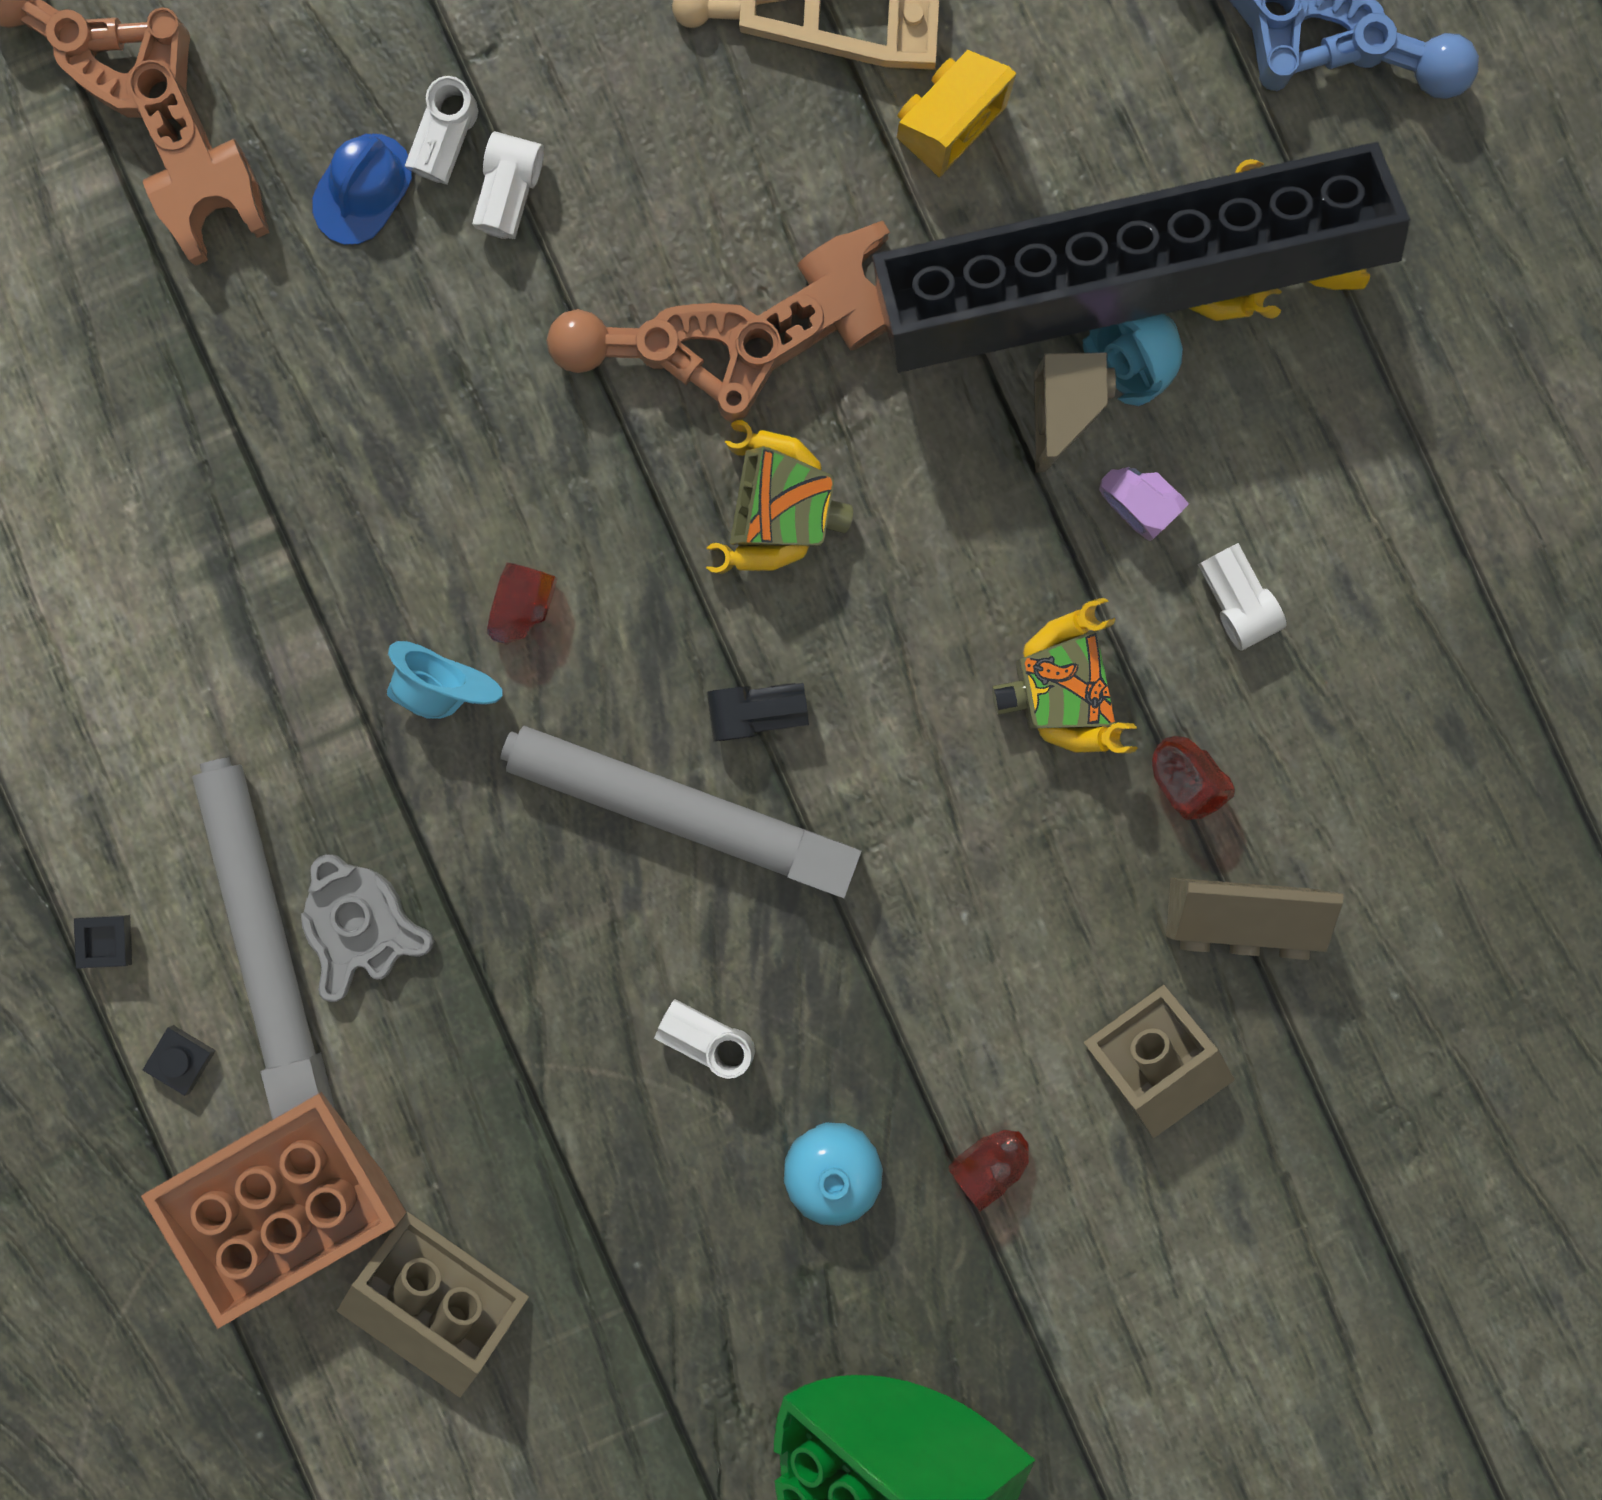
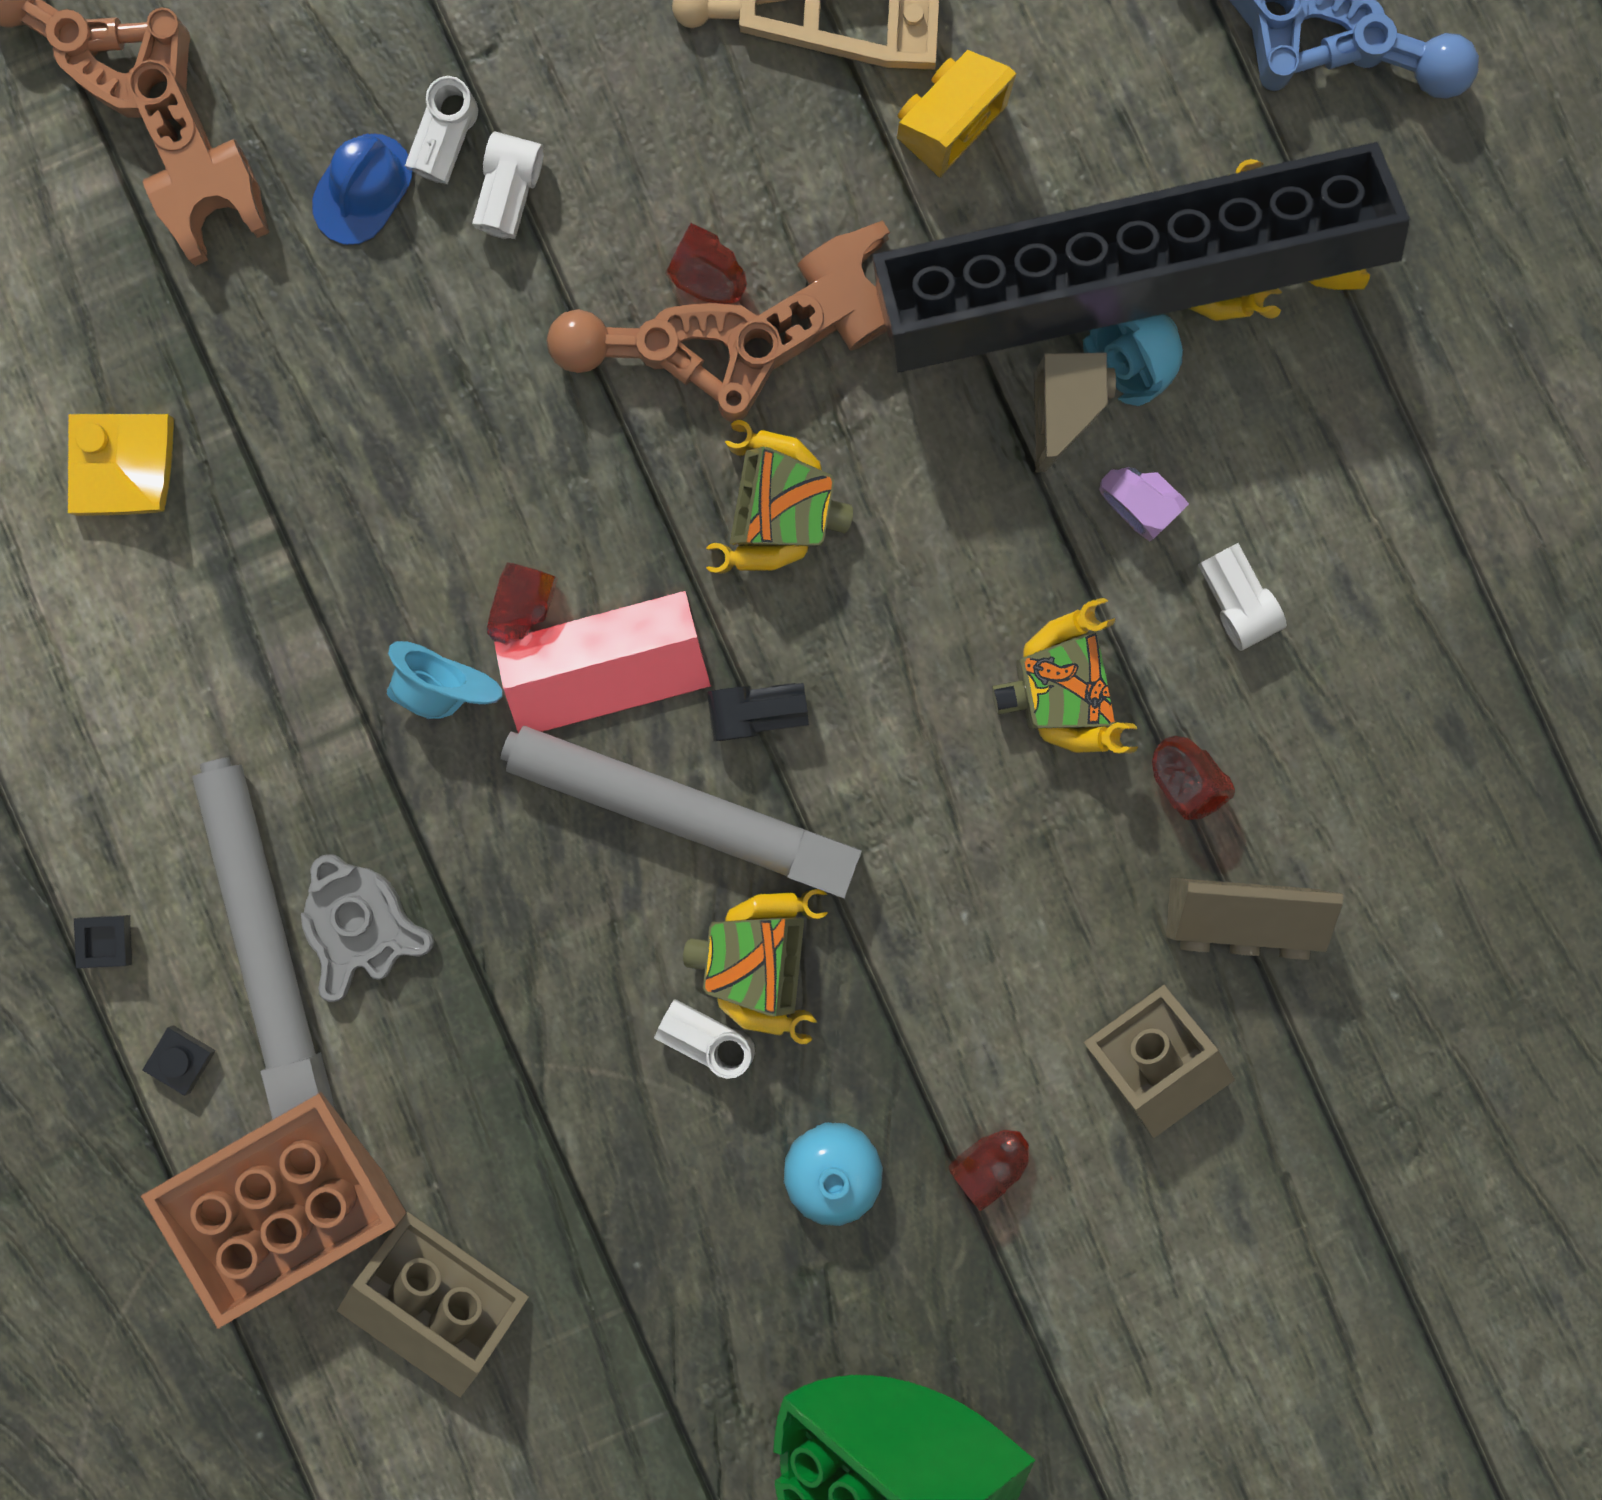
(119, 463): none -> yellow plate
(603, 664): none -> coral slope
(706, 268): none -> clear red rock
(756, 962): none -> torso

